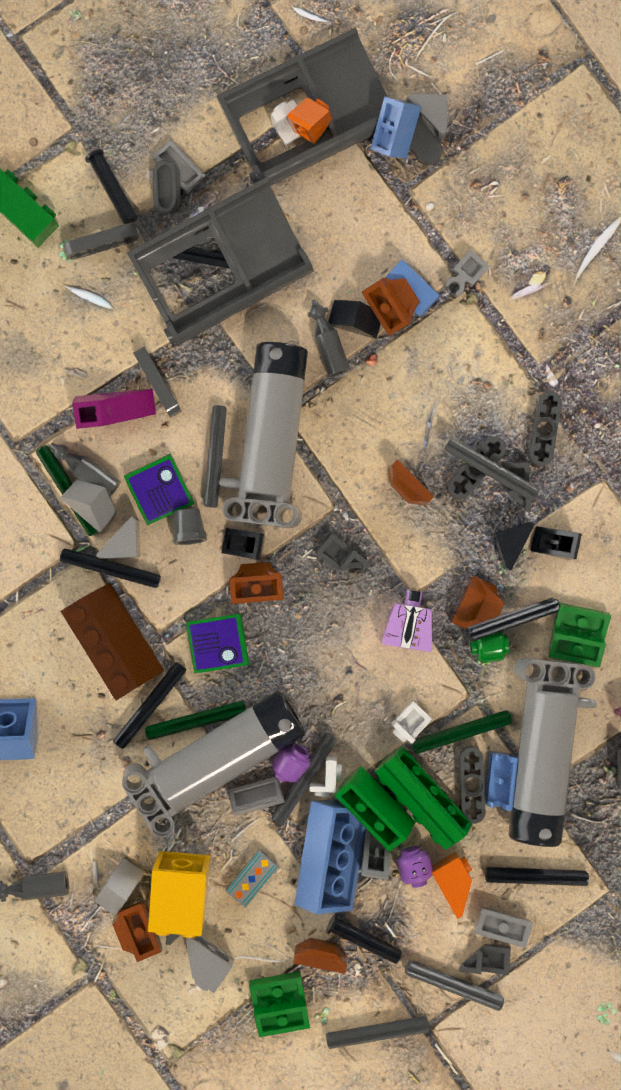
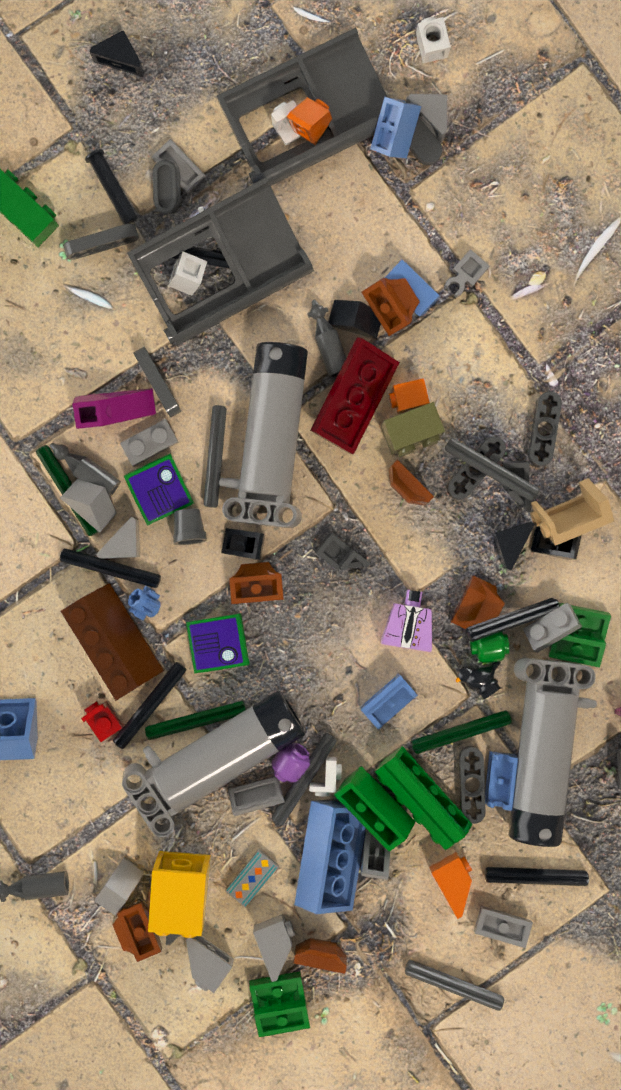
(102, 720): none -> red bracket
(117, 54): none -> black slope
(144, 603): none -> medium blue gear
(149, 442): none -> light grey plate
(187, 273): none -> white brick
(274, 943): none -> light grey slope
(355, 396): none -> dark red plate
(363, 939): black axle -> none
(377, 1032): dark grey axle -> none
(388, 701): none -> medium blue hinge
(409, 396): none -> orange brick
(410, 722): white bracket -> none
(413, 429): none -> olive brick
(414, 866): medium lavender head -> none
(433, 50): none -> white brick
(480, 679): none -> black animal
(490, 959): dark grey slope -> none
(552, 627): none -> light grey plate
(574, 516): none -> tan panel

